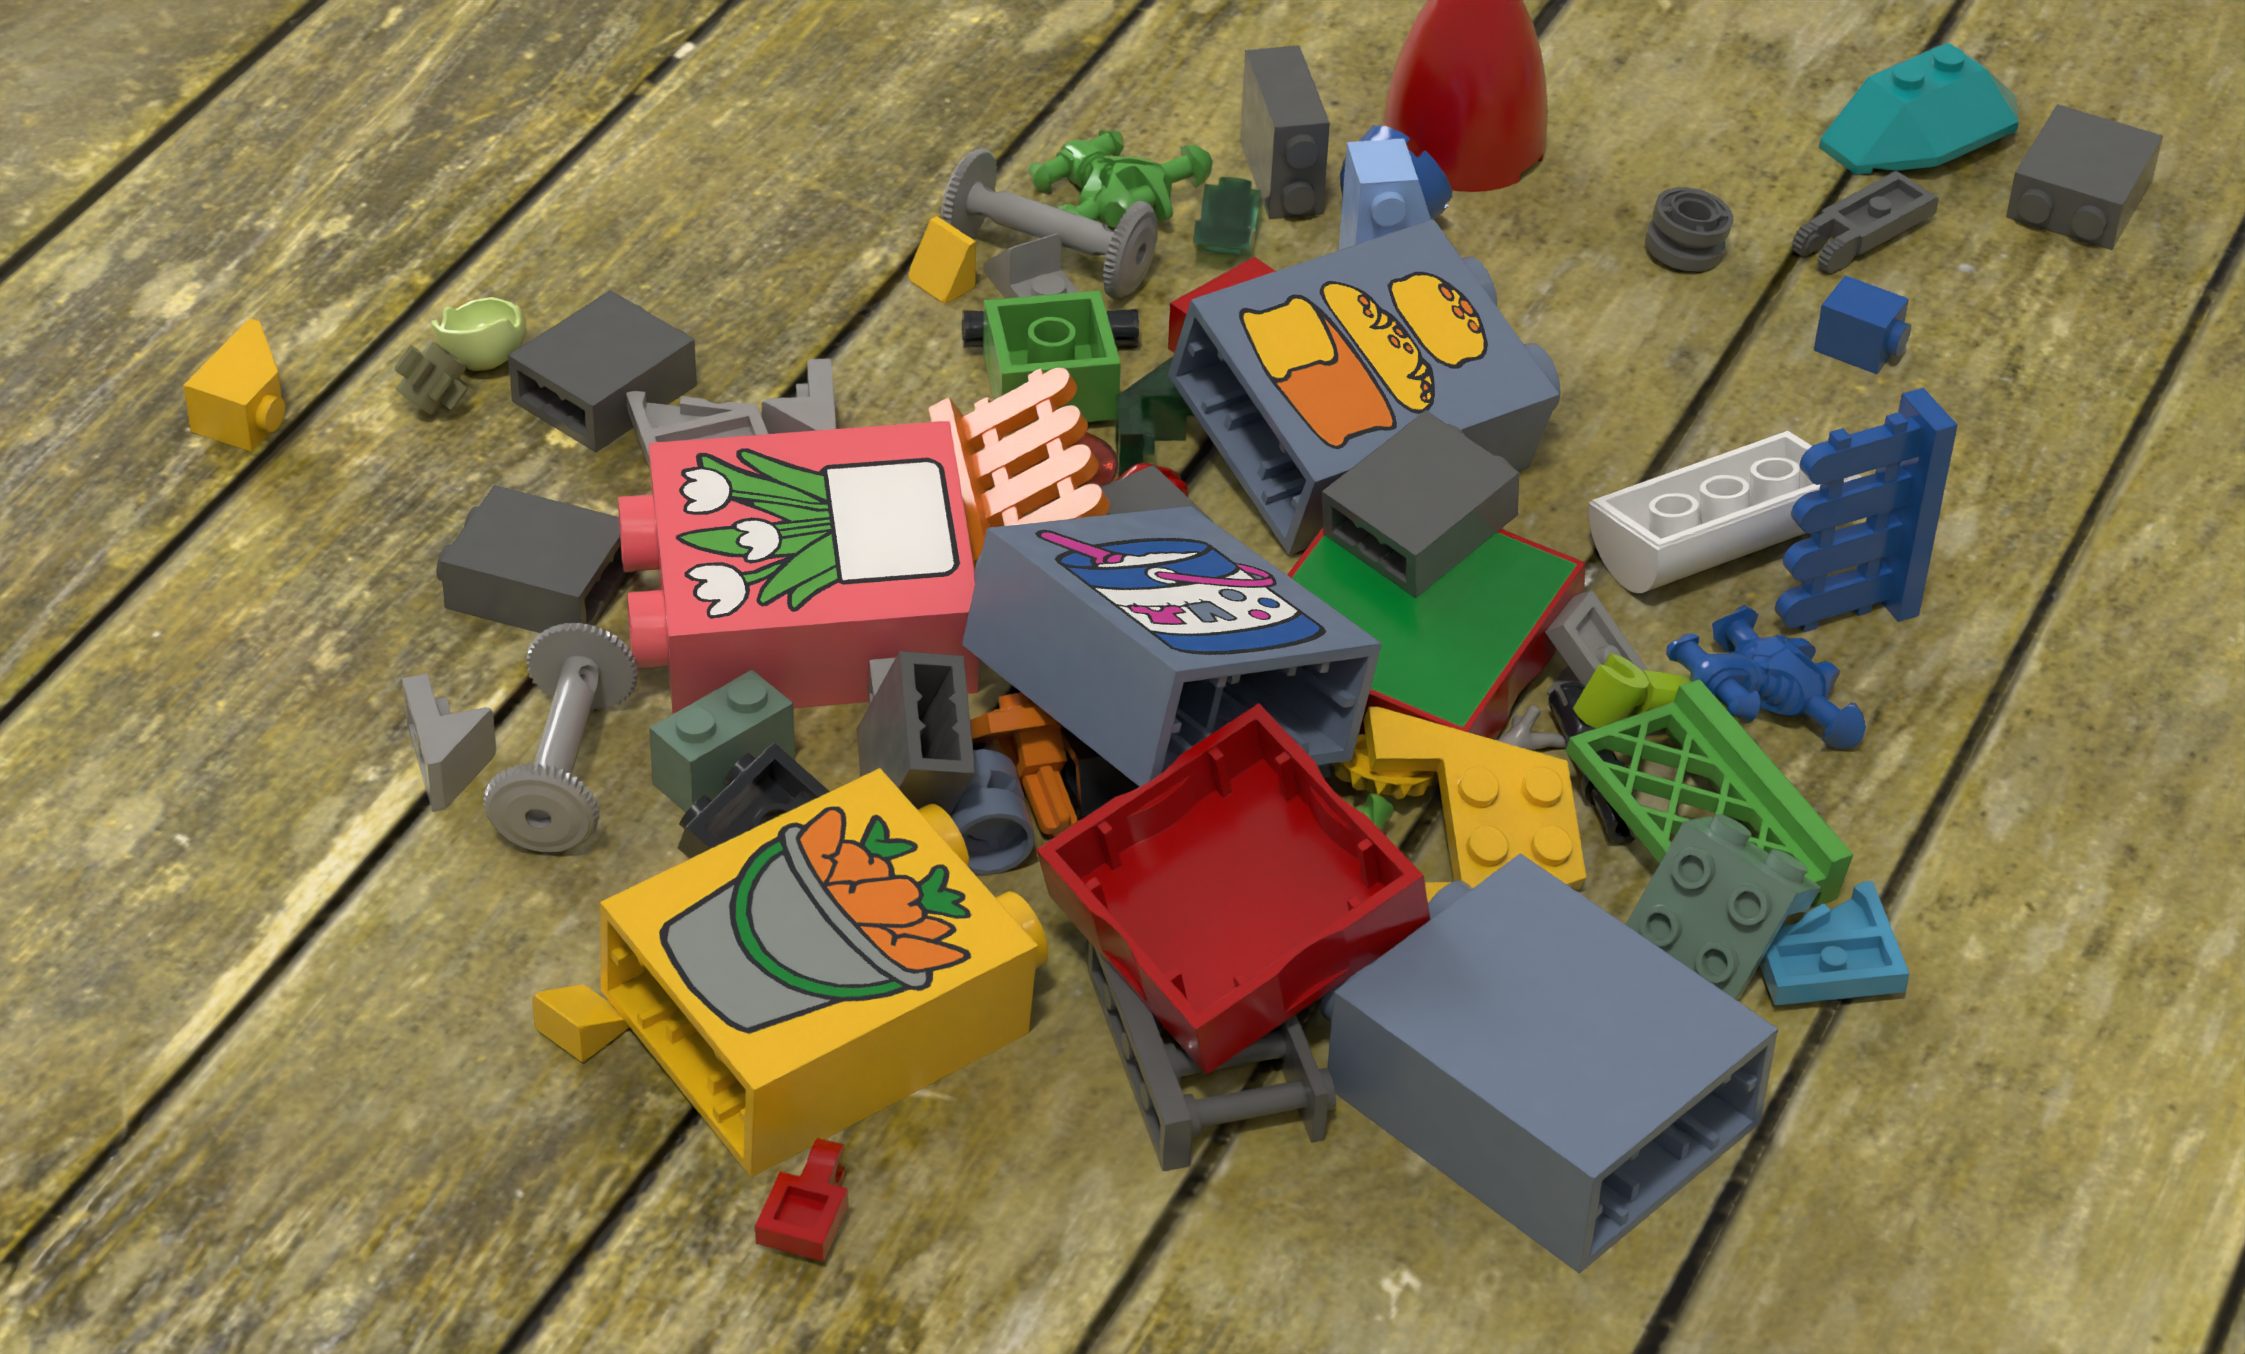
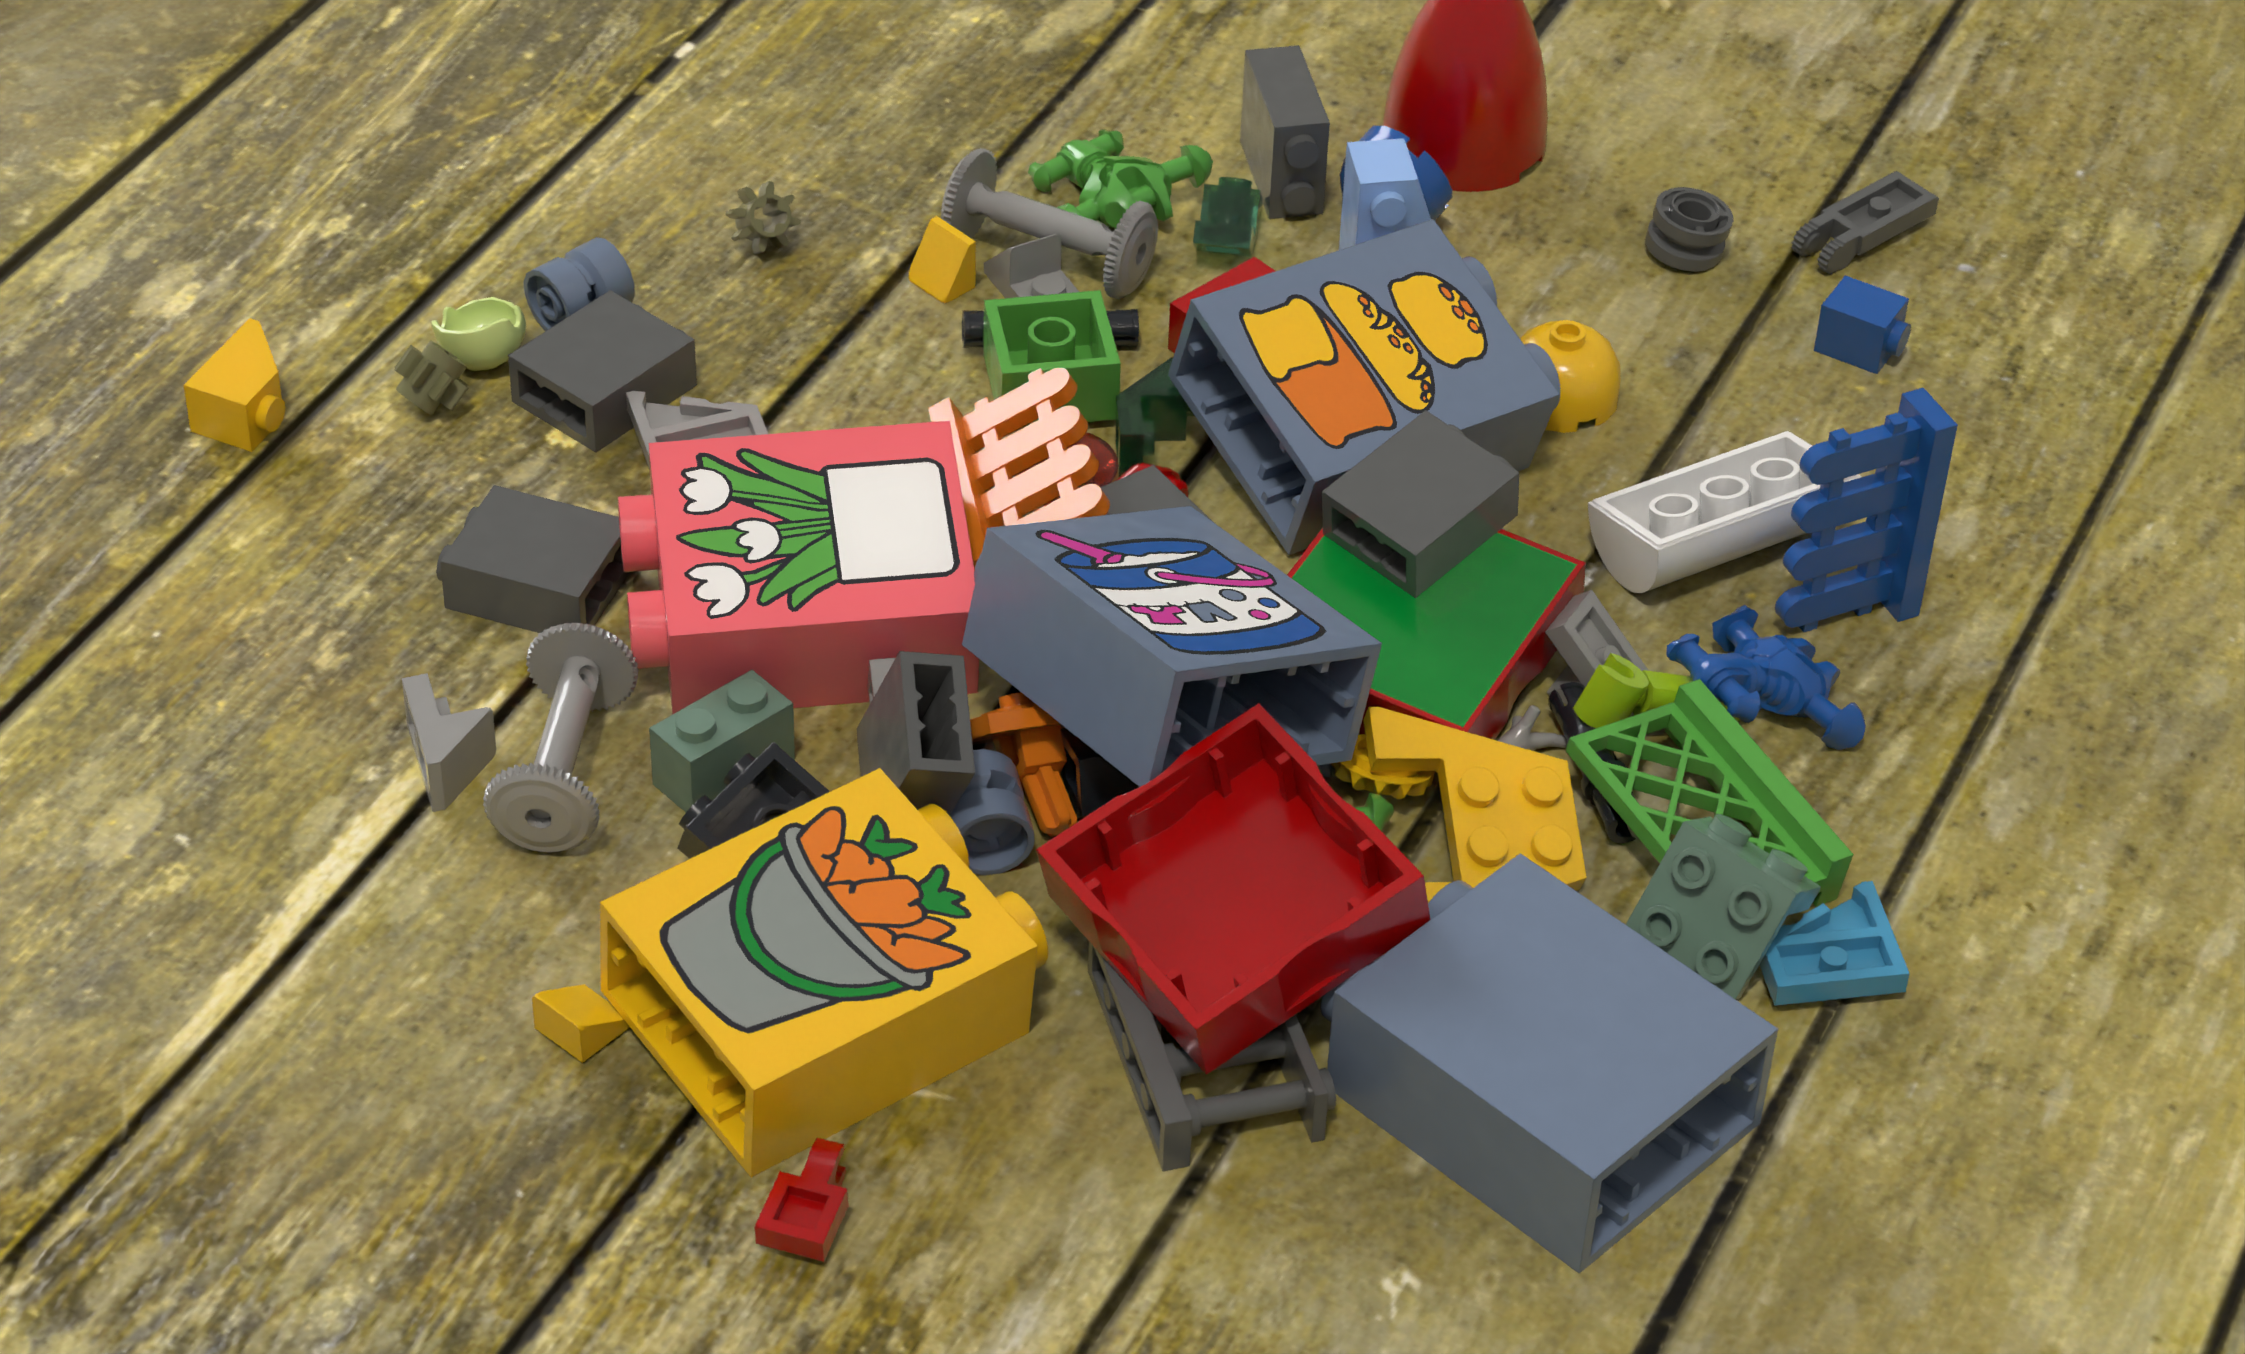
(576, 280): none -> sand blue wheel
(752, 228): none -> olive gear
(810, 409): light grey slope -> none
(1586, 372): none -> yellow cylinder
(1921, 114): teal wedge -> none
(2084, 176): dark grey brick -> none

